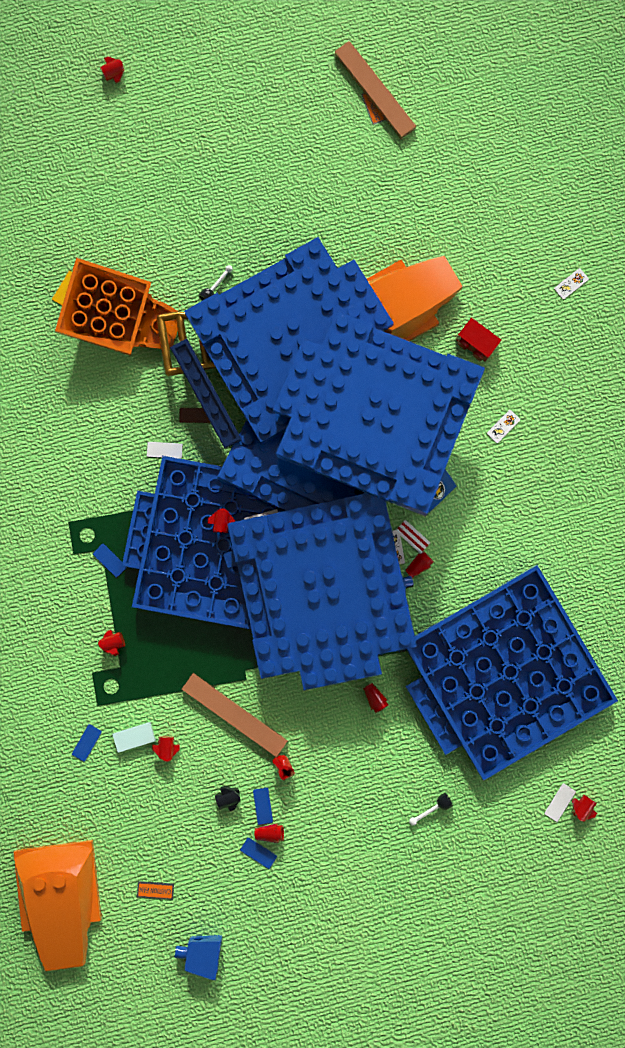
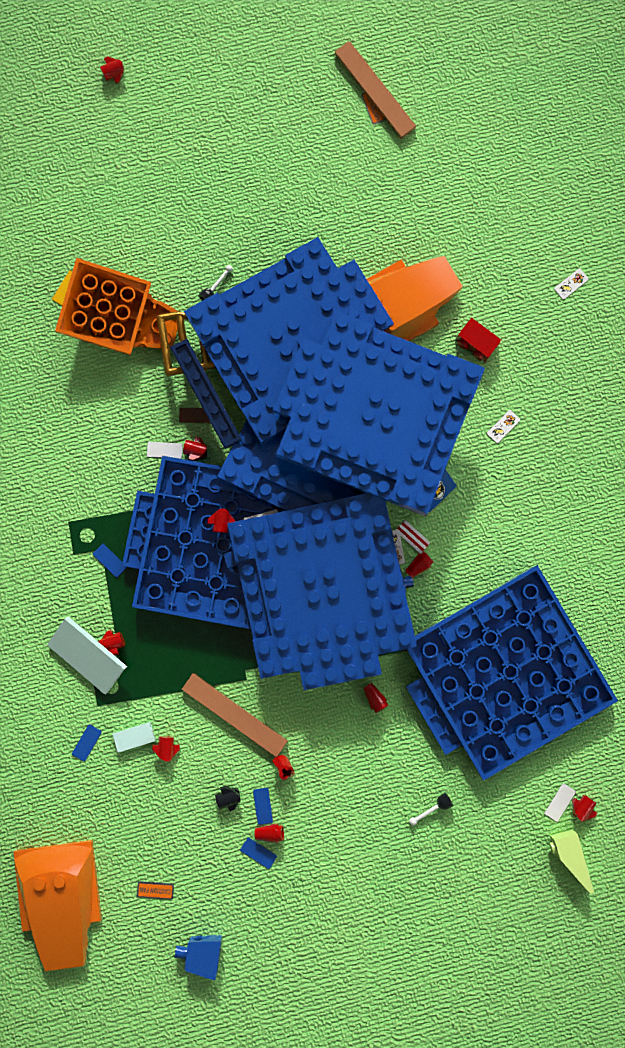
(86, 655): none -> light aqua tile
(195, 449): none -> red piece
(569, 851): none -> yellowish green slope

